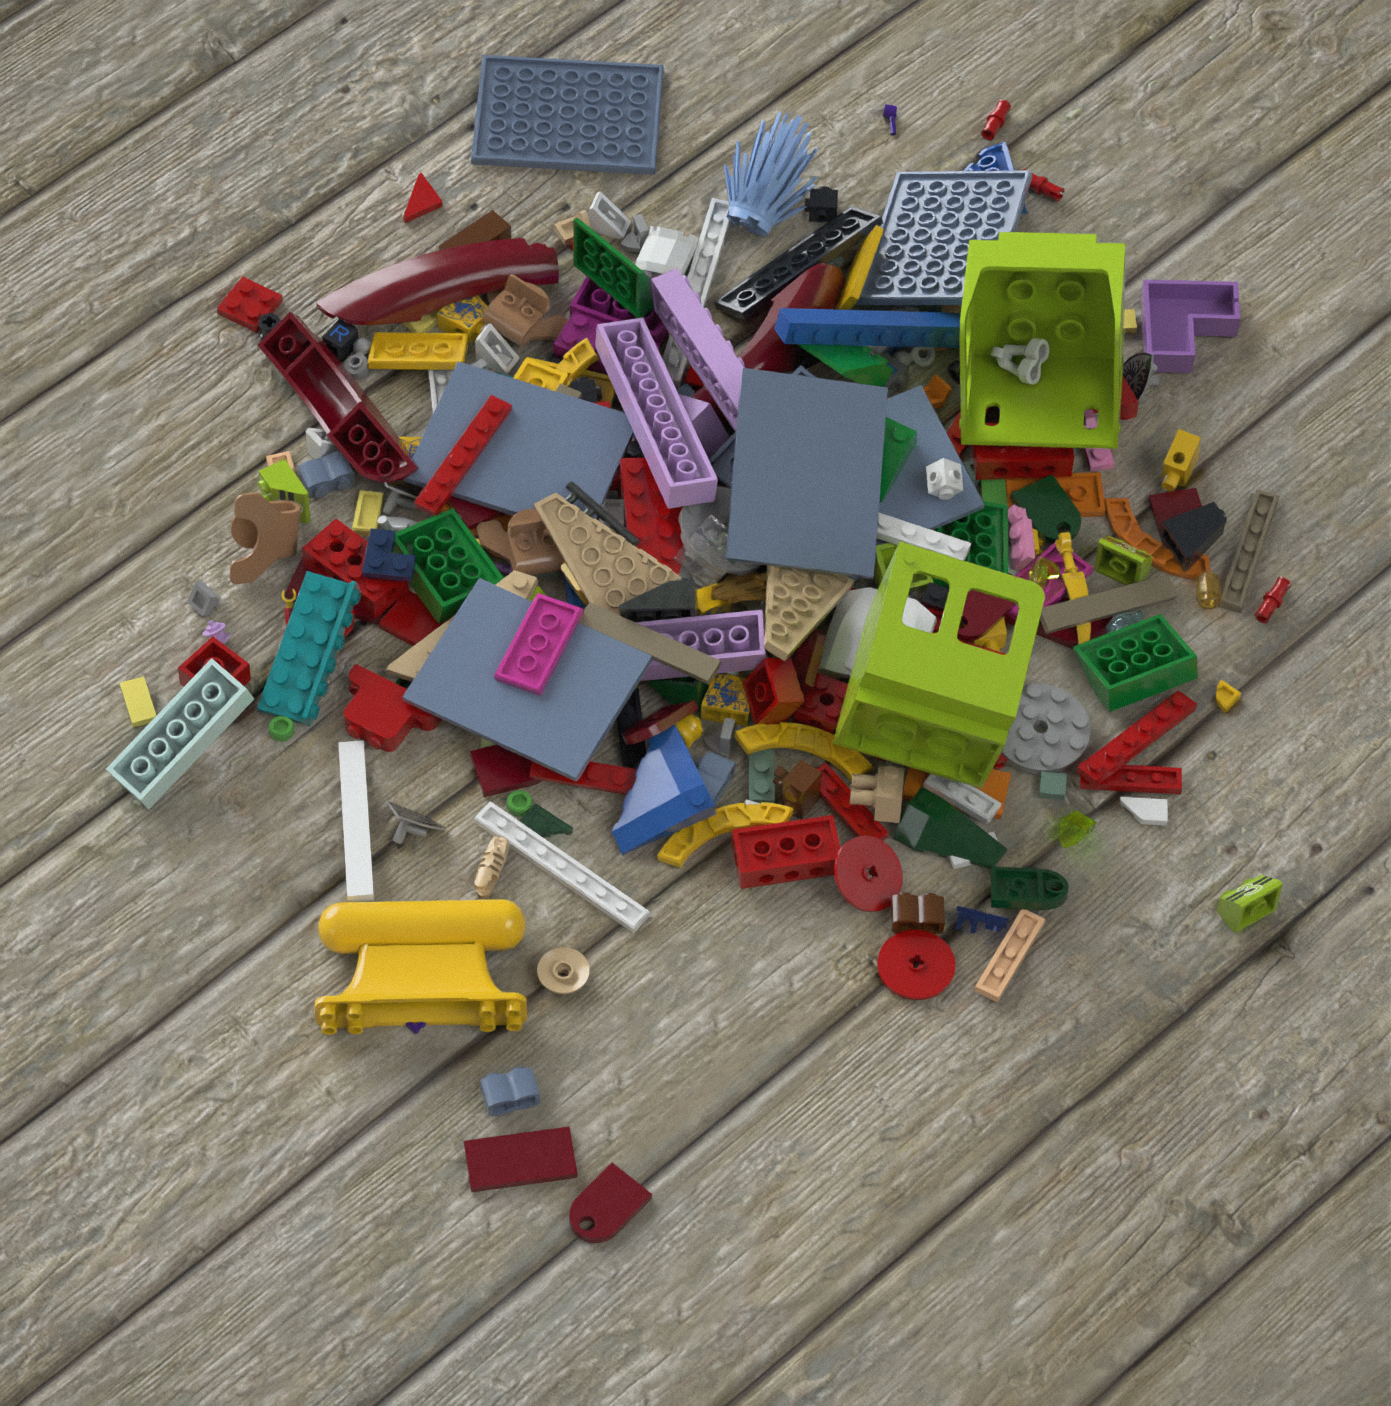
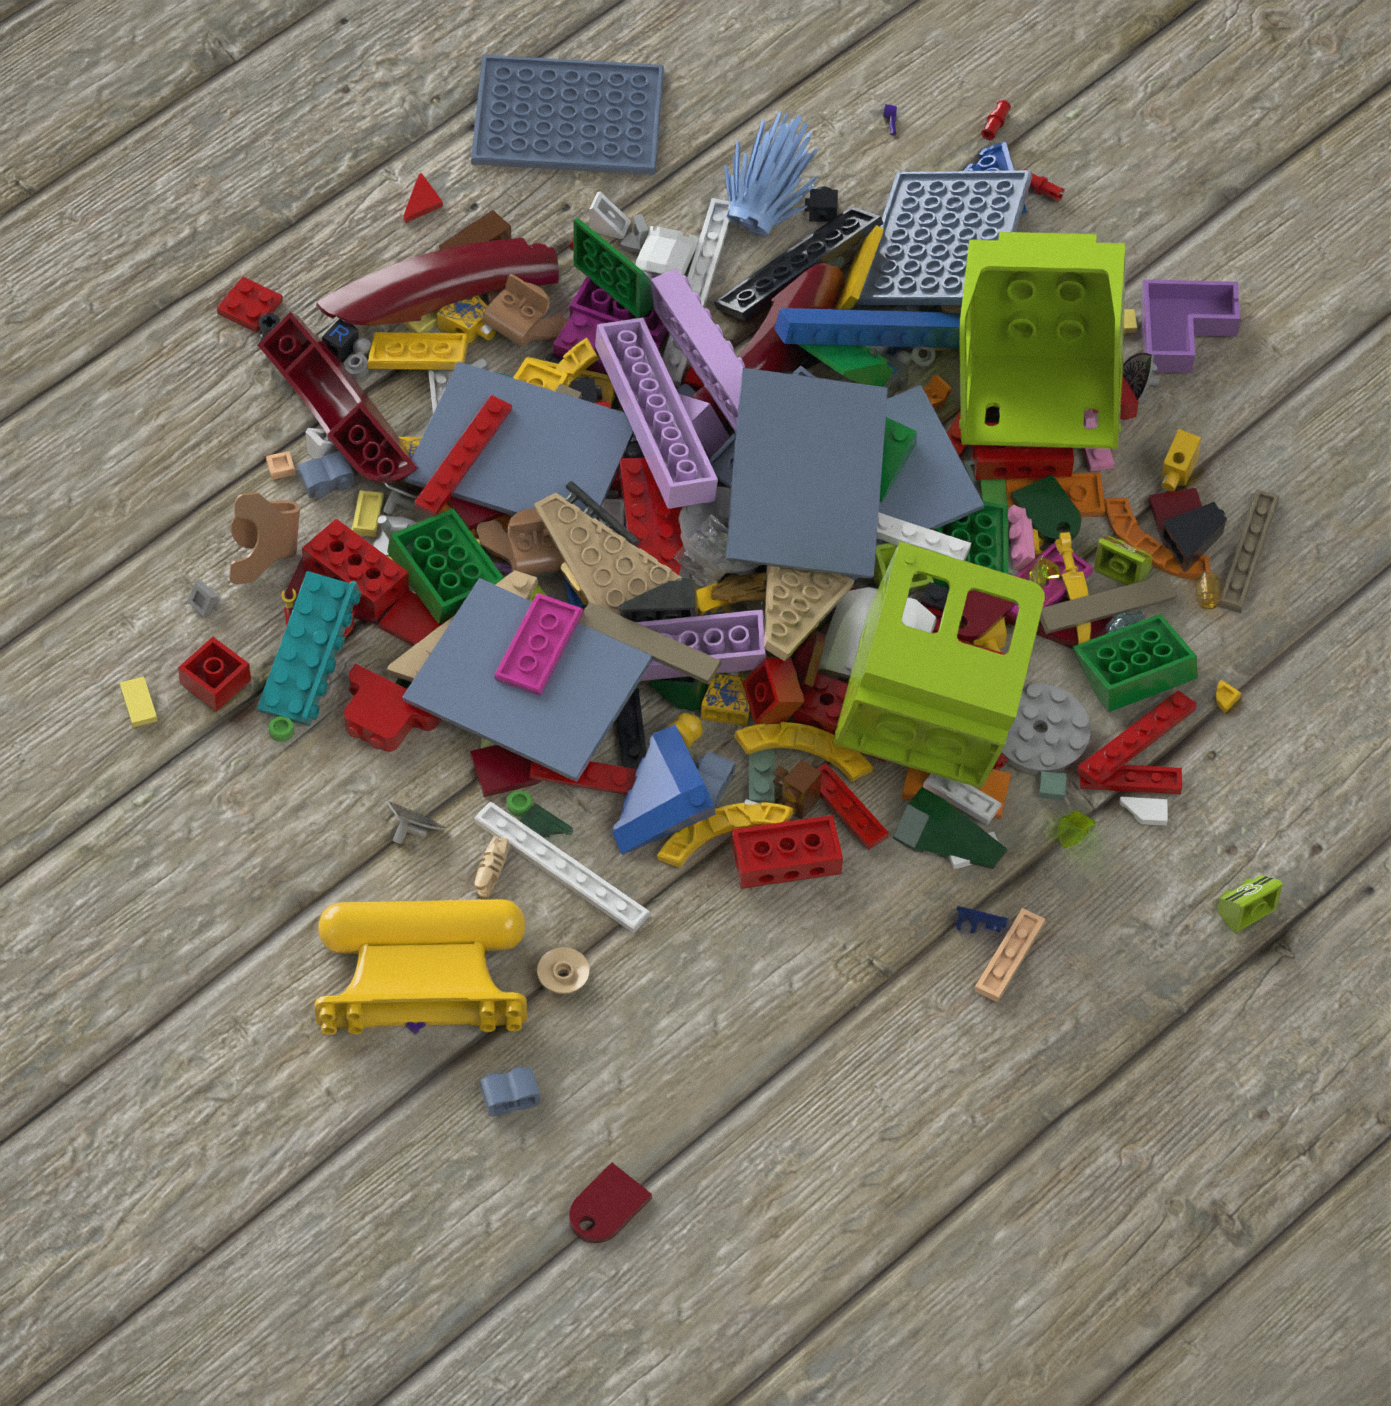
(180, 733): light aqua brick -> none
(216, 630): lavender wheel -> none
(281, 483): lime slope -> none
(355, 821): white tile -> none
(382, 562): dark blue plate -> none
(495, 350): white slope -> none
(520, 1159): dark red tile -> none
(565, 228): tan tile -> none
(658, 722): dark red tile -> none
(722, 742): light grey tile -> none
(852, 880): red piece -> none
(884, 795): tan brick -> none
(897, 961): red piece -> none
(917, 913): reddish brown brick -> none
(944, 479): white brick -> none
(954, 371): black tile -> none
(1027, 888): dark green tile -> none
(1030, 367): white piece -> none
(1272, 600): red pin -> none

